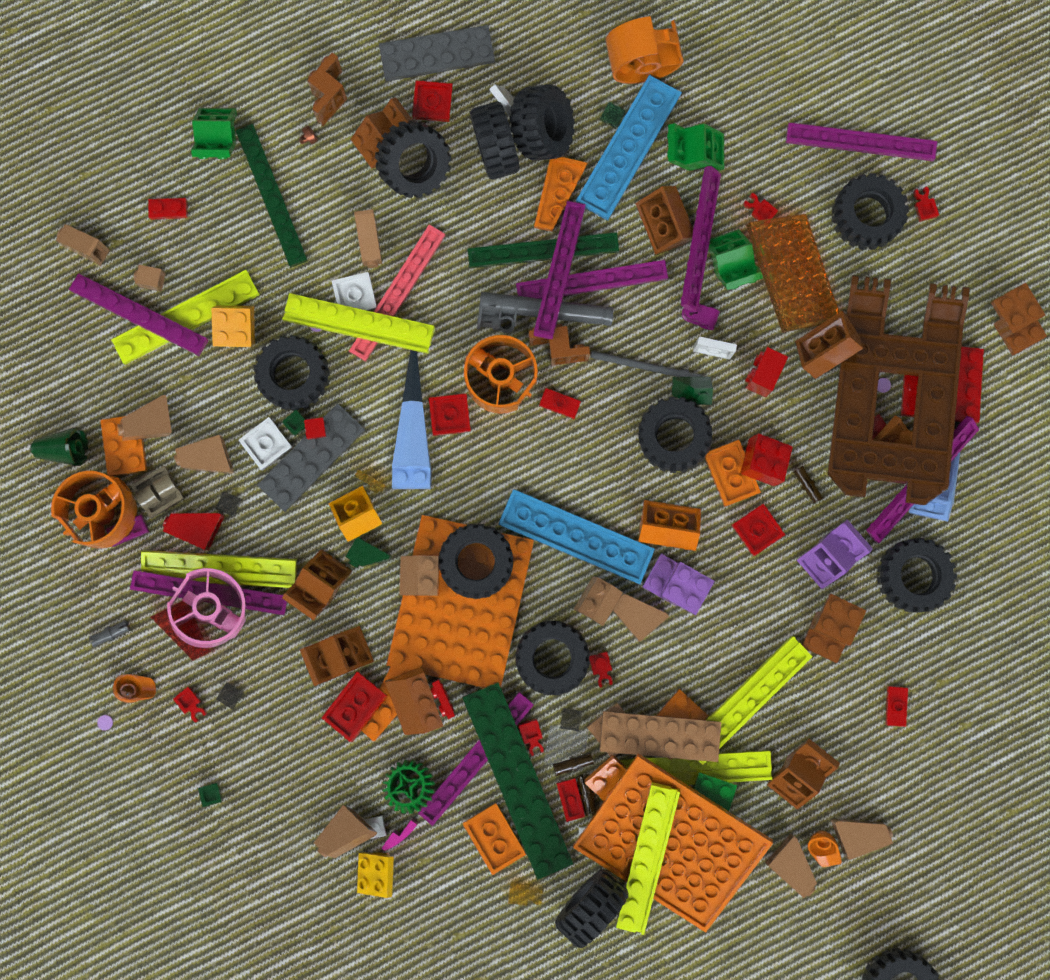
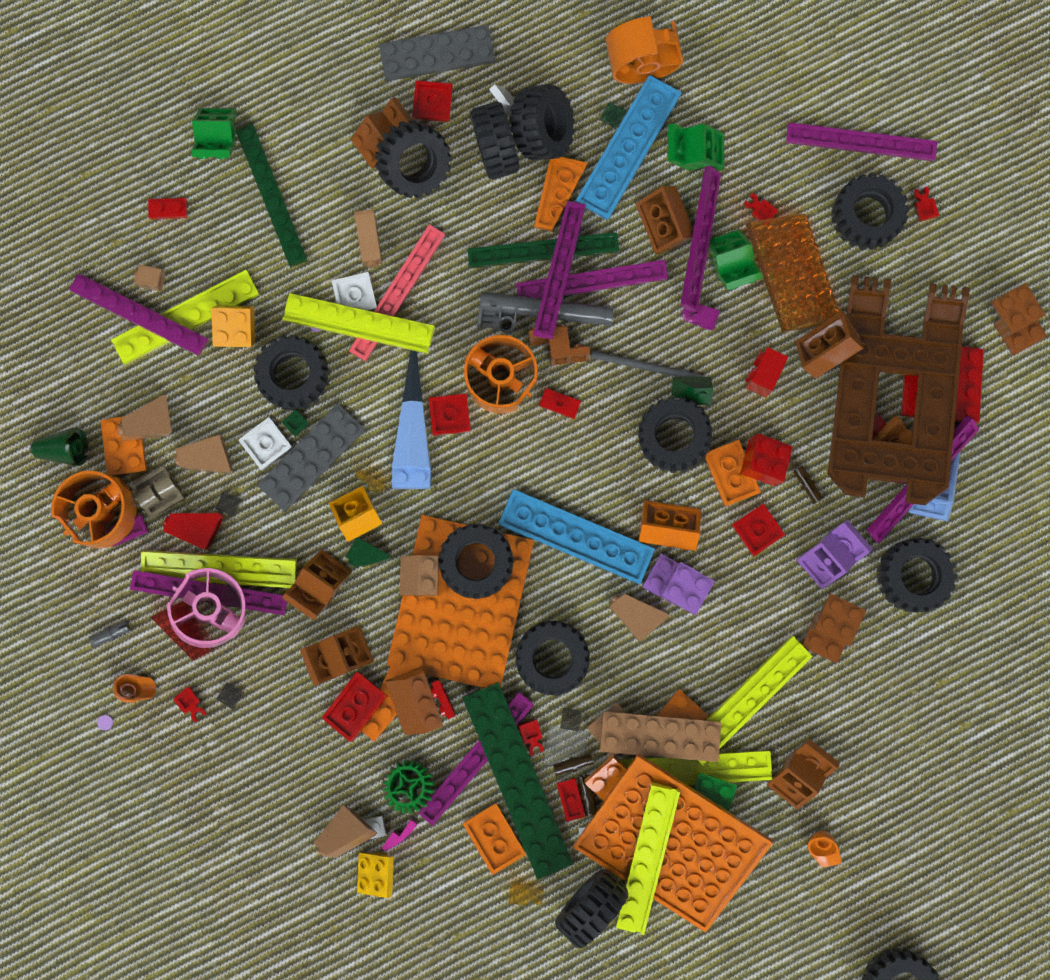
(82, 244): medium nougat slope -> none
(210, 794): dark green plate -> none
(308, 135): copper tile -> none
(315, 428): red tile -> none
(327, 89): dark orange bracket -> none
(598, 600): medium nougat slope -> none
(601, 665): red plate -> none
(714, 348): white tile -> none
(792, 866): medium nougat slope -> none
(861, 836): medium nougat slope -> none
(883, 385): lavender piece -> none
(896, 706): red plate -> none

